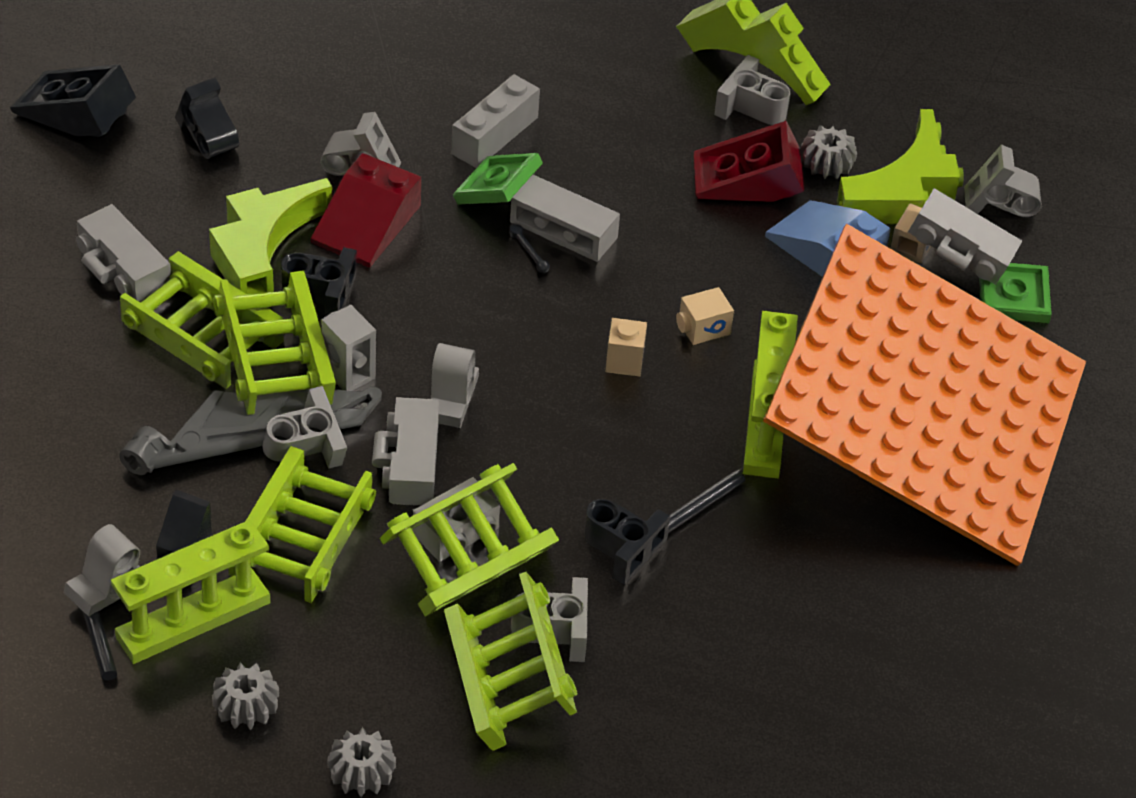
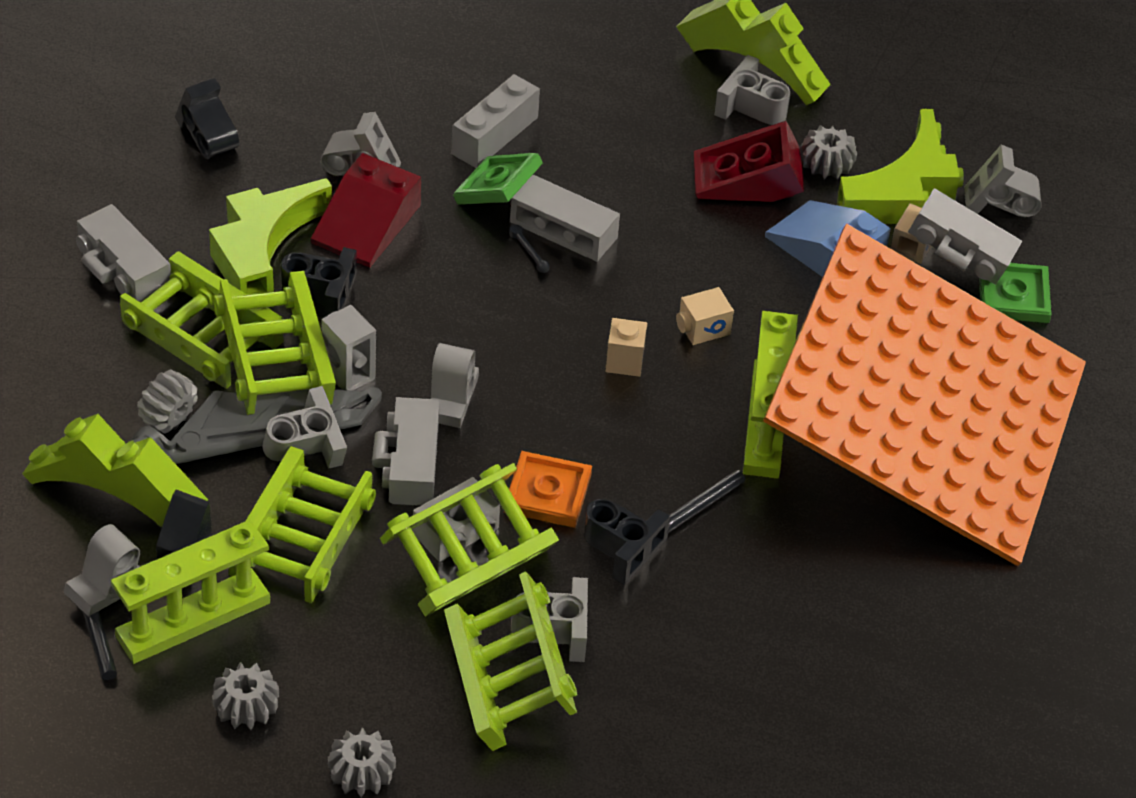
(77, 99): black slope -> none
(101, 459): none -> lime arch
(167, 401): none -> light grey gear
(550, 488): none -> orange tile

